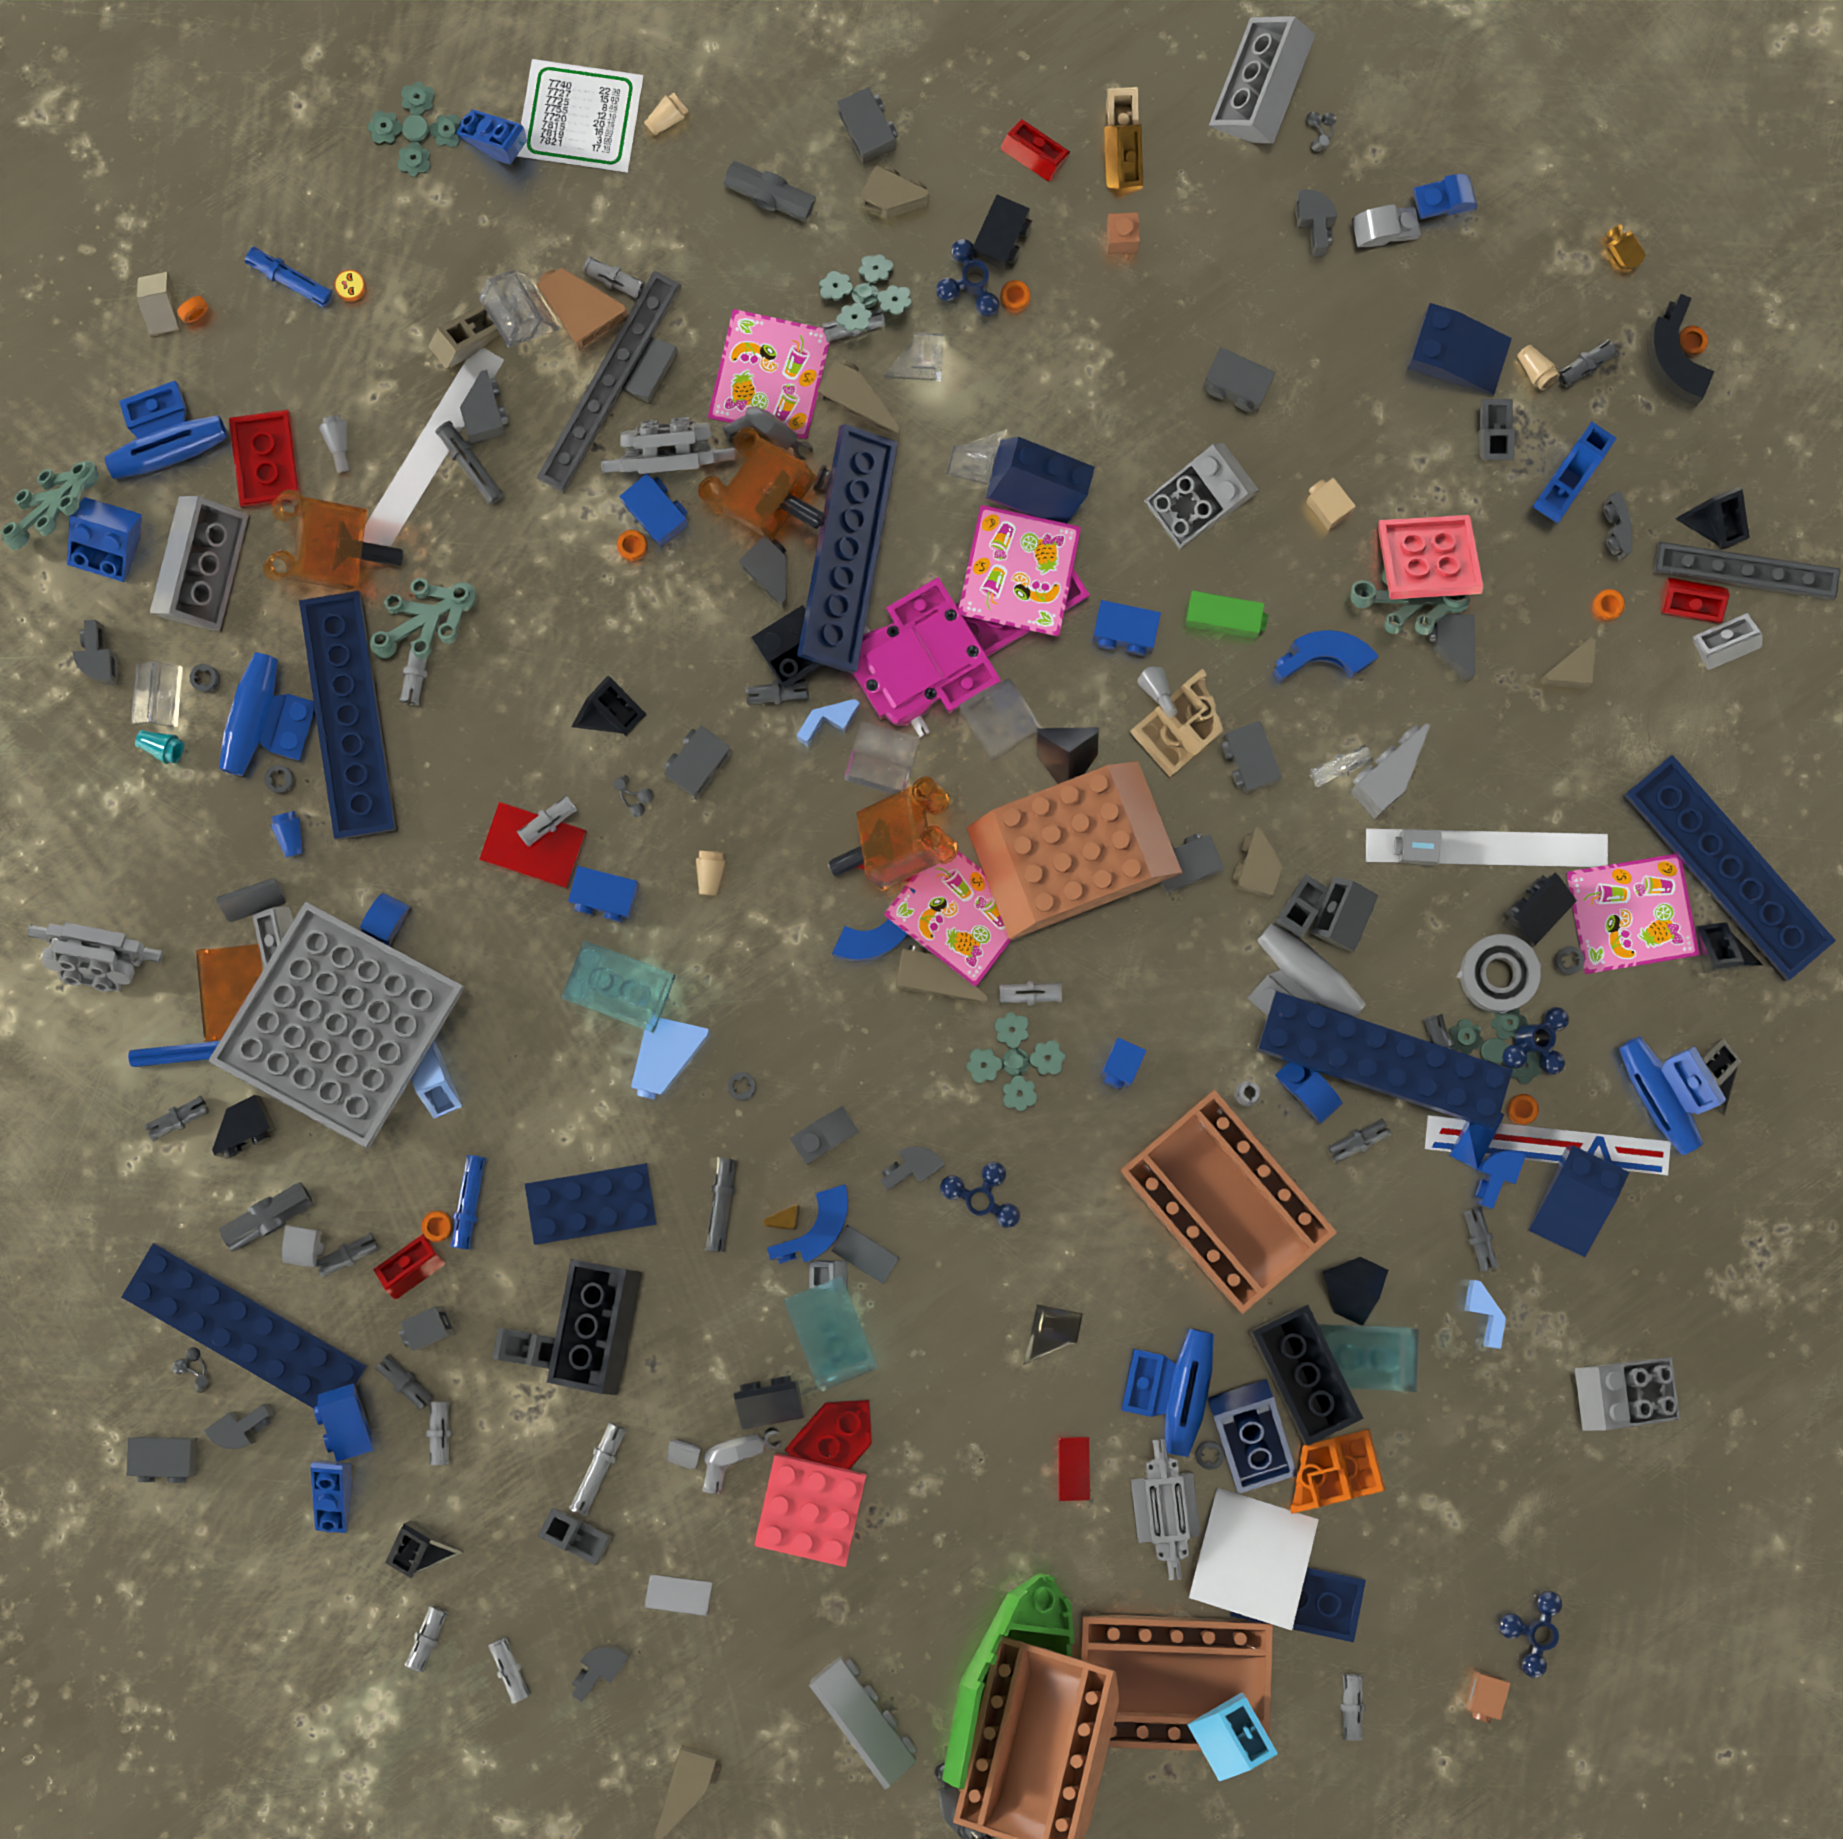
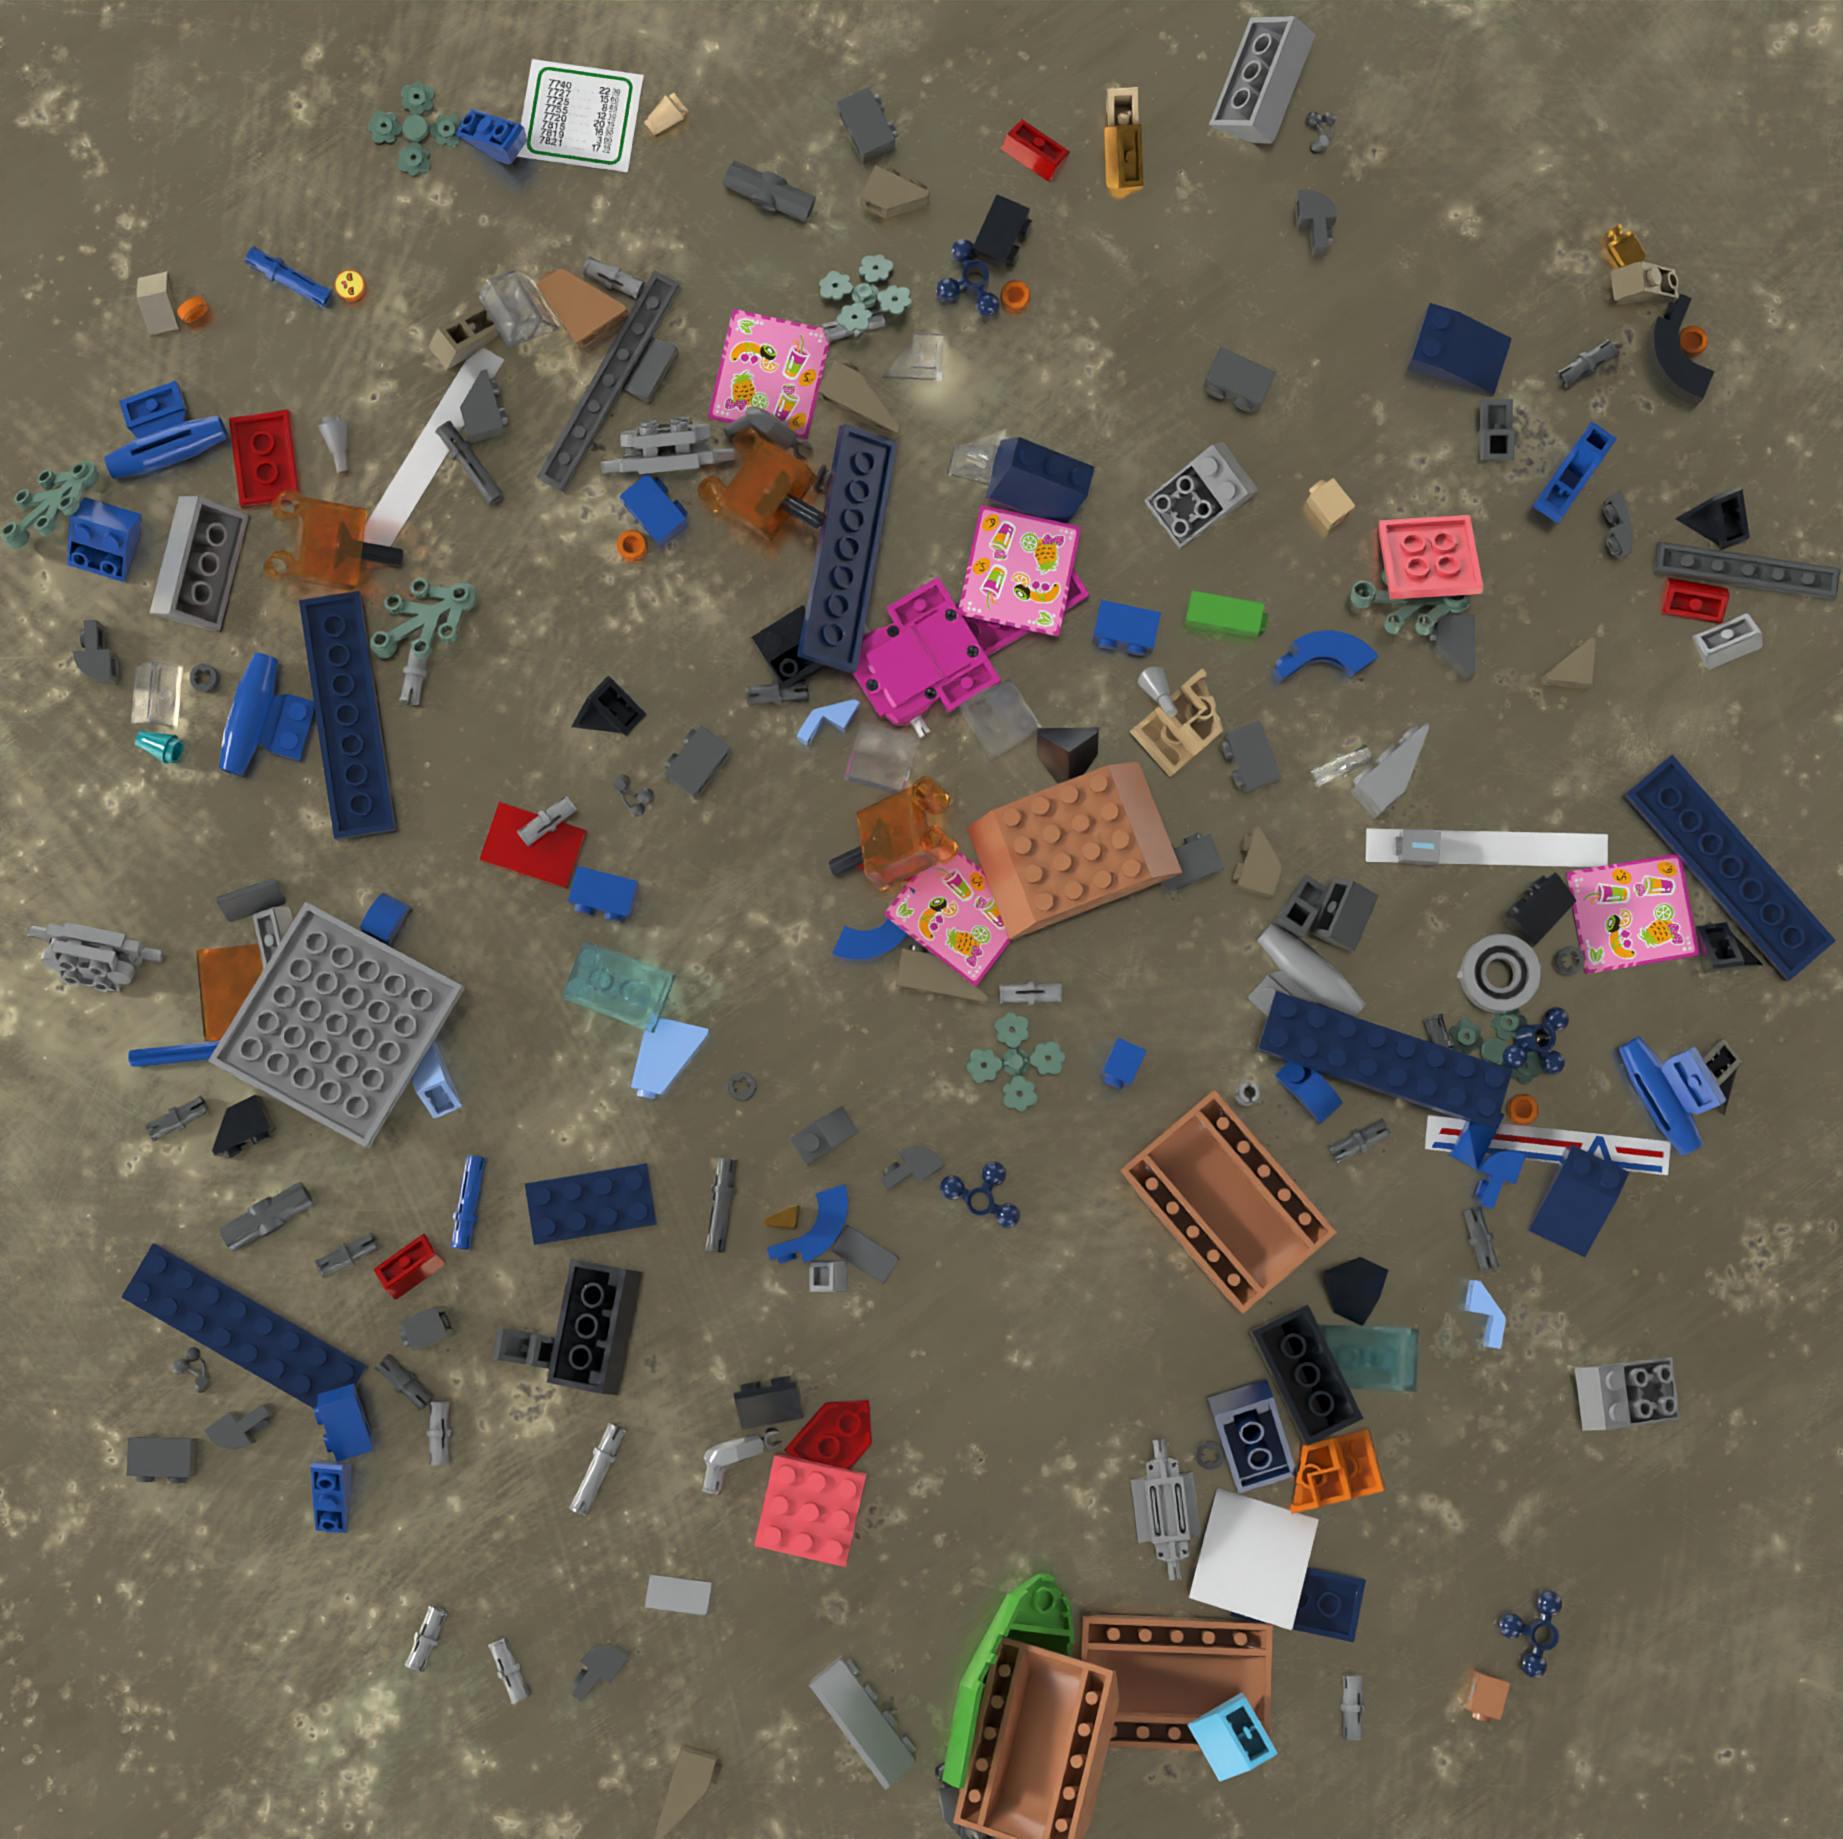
(288, 777): dark grey bush -> none
(288, 833): blue cone -> none
(302, 1246): light grey brick -> none
(418, 1550): black slope -> none
(437, 1226): orange tile -> none
(574, 1535): dark grey brick -> none
(684, 1453): light grey slope -> none
(709, 871): tan cone -> none
(768, 568): dark grey slope -> none
(830, 1334): clear light blue slope -> none
(1051, 1331): clear smoke slope -> none
(1073, 1469): red slope -> none
(1123, 233): nougat brick -> none
(1176, 1389): blue plate -> none
(1385, 225): light grey brick -> none
(1447, 196): blue brick -> none
(1538, 368): tan cone -> none
(1608, 605): orange tile -> none
(1644, 283): none -> dark tan slope

